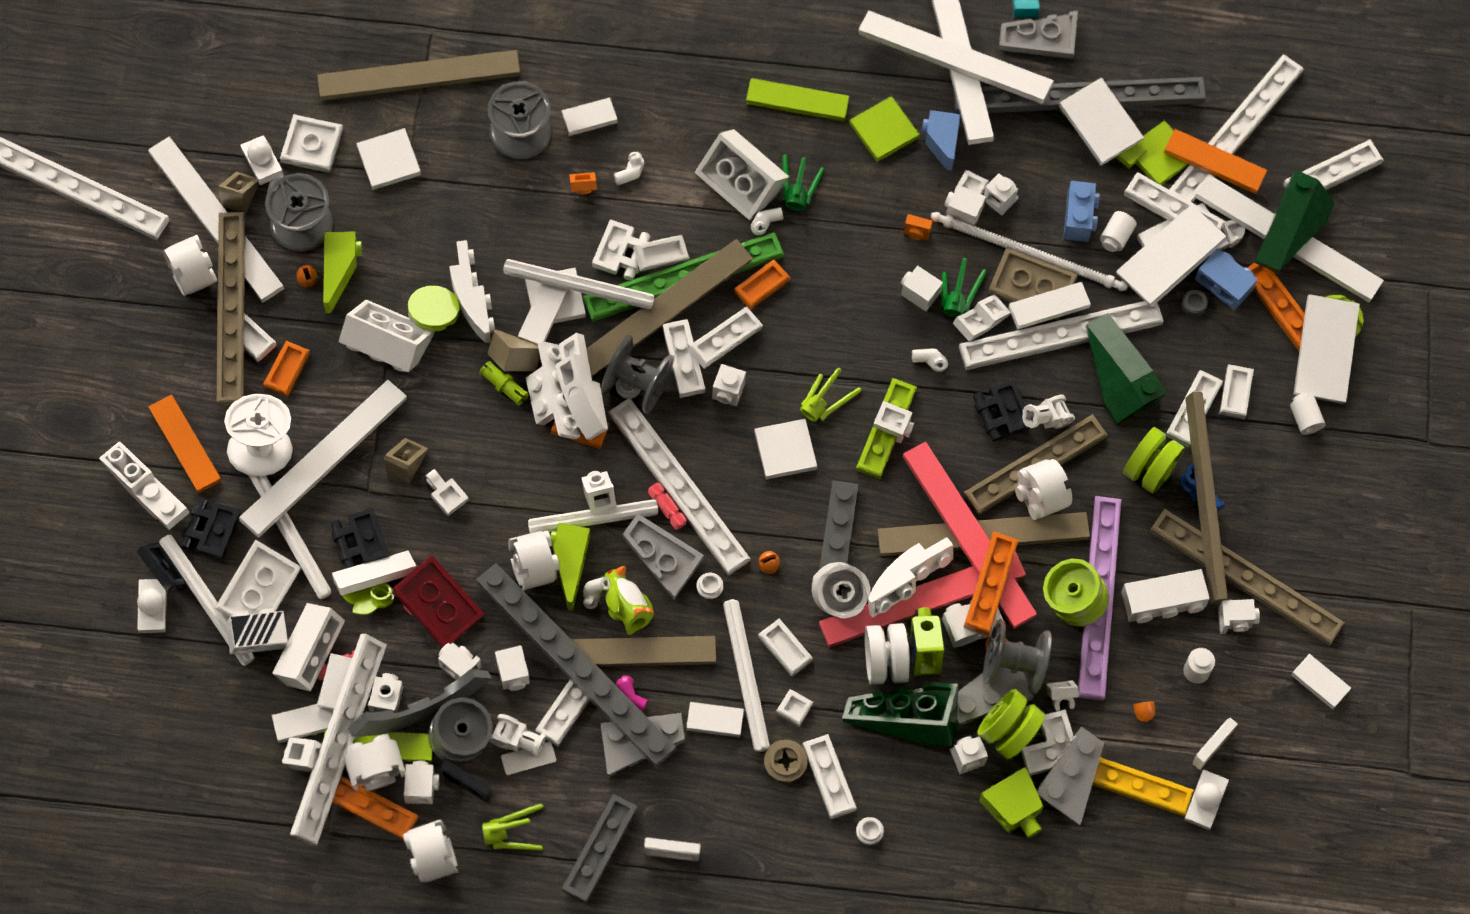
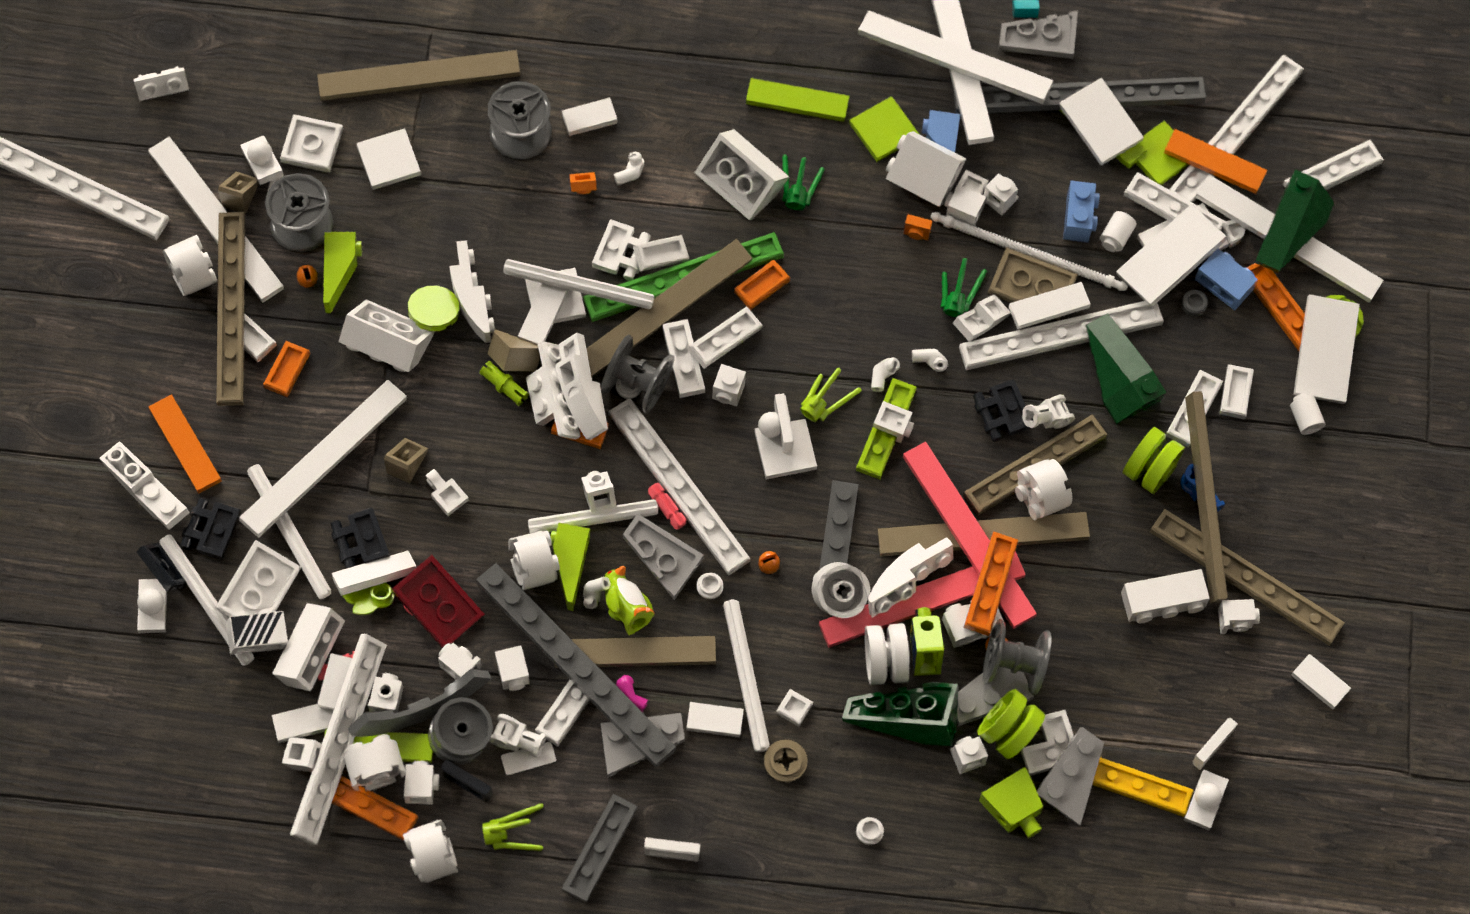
(158, 85): none -> white hinge
(258, 434): white piece -> none
(764, 218): white arm -> none
(778, 423): none -> white tile
(785, 647): white tile -> none
(829, 776): white tile -> none
(882, 371): none -> white arm
(921, 288): white brick -> none
(924, 168): none -> white brick
(1062, 690): white tile -> none
(1076, 592): lime wheel -> none
(1097, 635): lavender tile -> none
(1145, 711): orange hinge -> none
(1199, 665): white brick -> none

